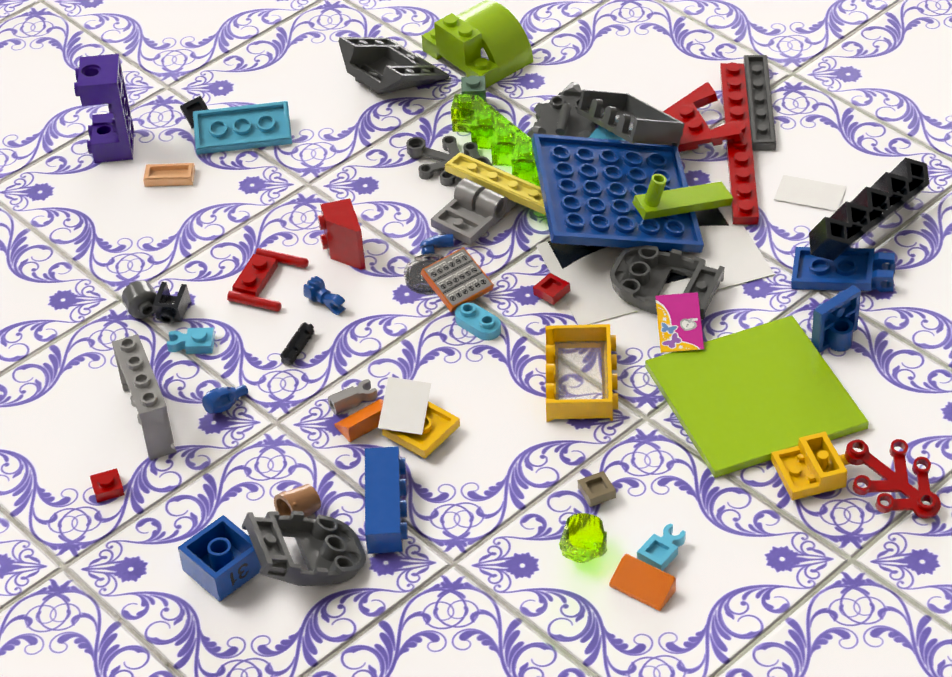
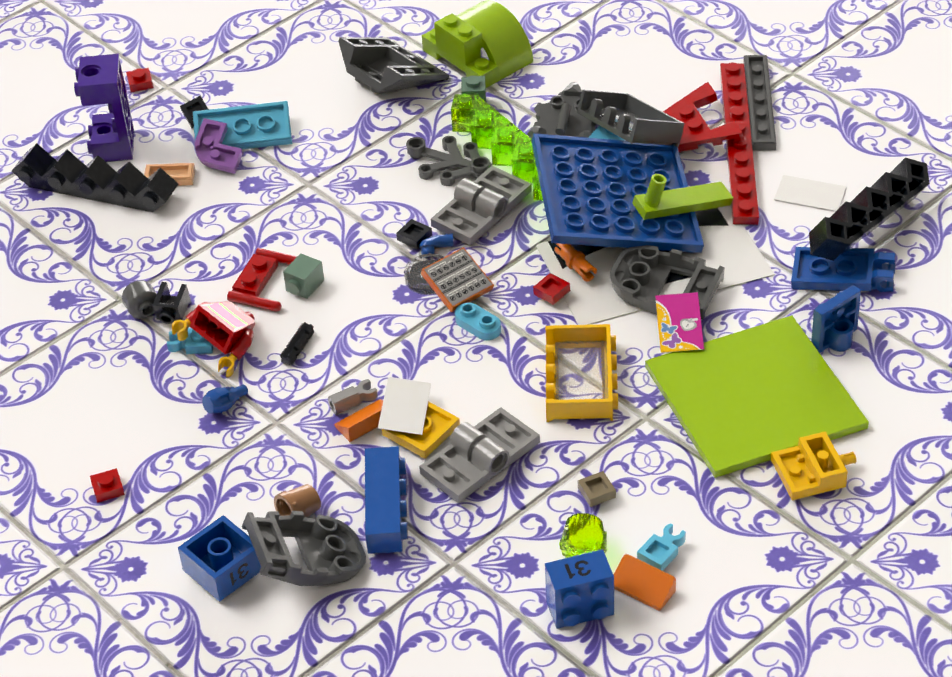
(95, 180): none -> black brick
(139, 79): none -> red plate
(146, 396): light grey window -> none
(212, 151): none -> medium lavender plate
(223, 327): none -> red torso
(303, 275): none -> sand green brick
(316, 291): blue piece -> none
(342, 233): red slope -> none
(413, 233): none -> black plate
(479, 453): none -> light grey plate
(497, 181): light yellow tile -> none
(576, 261): none -> orange pin
(579, 589): none -> blue brick
(894, 481): red plant -> none

